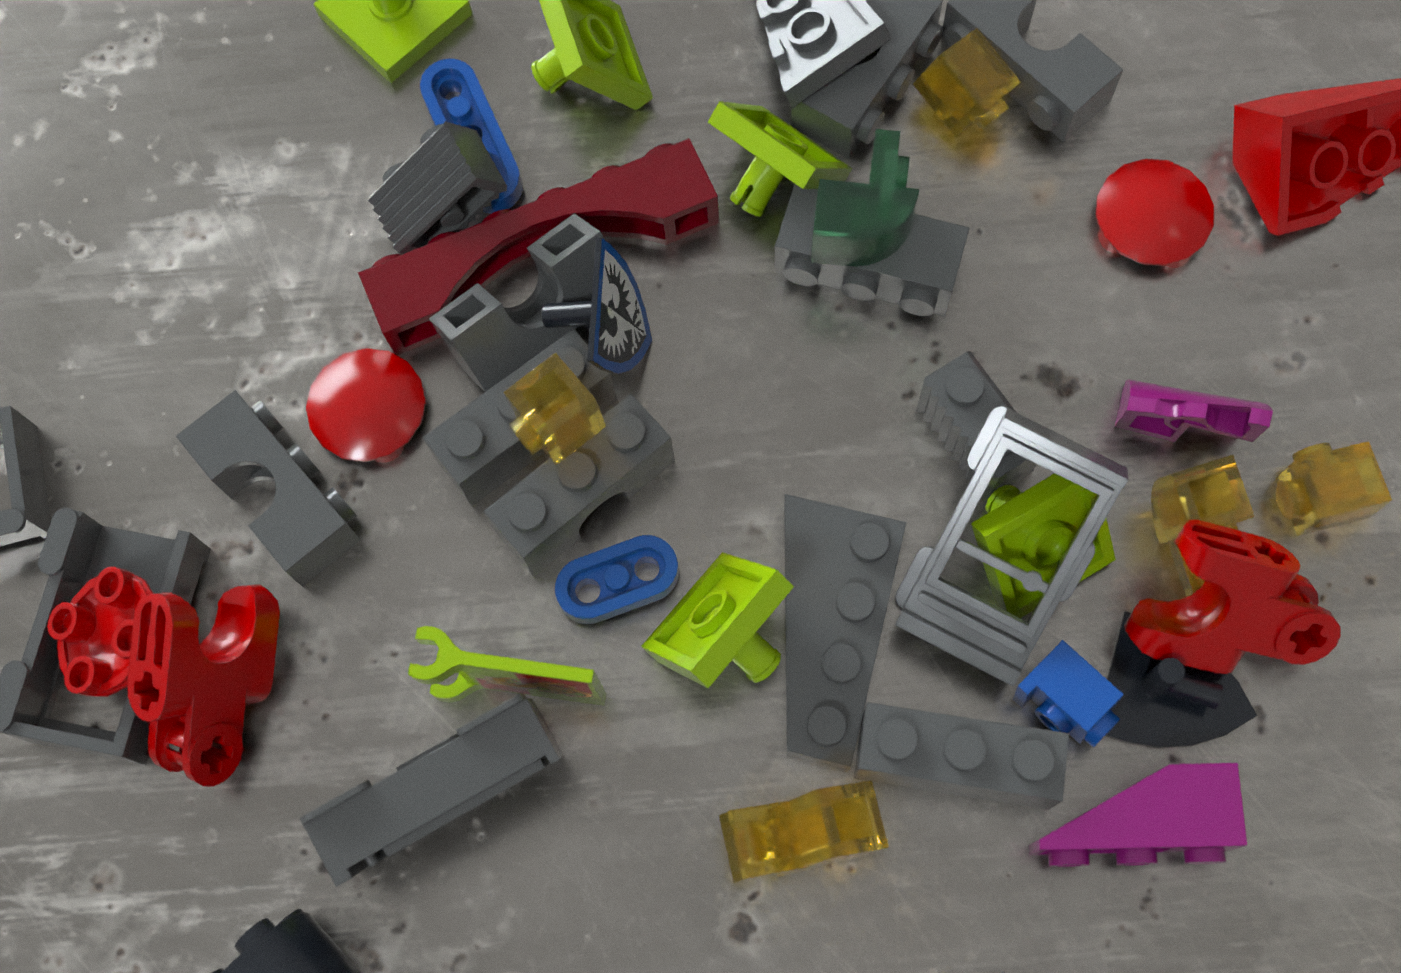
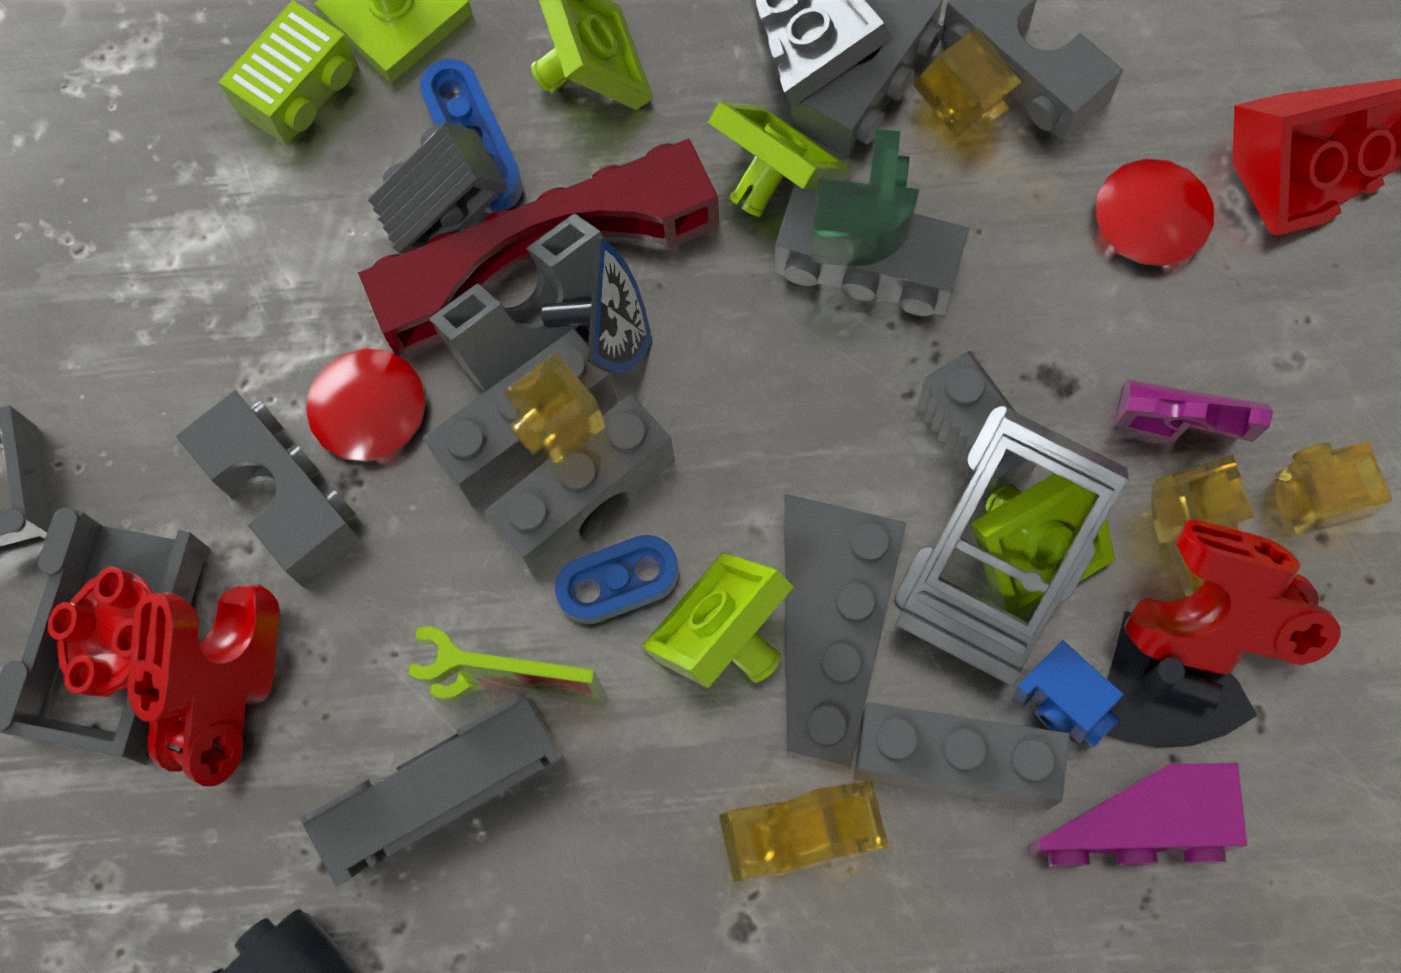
(289, 73): none -> lime brick

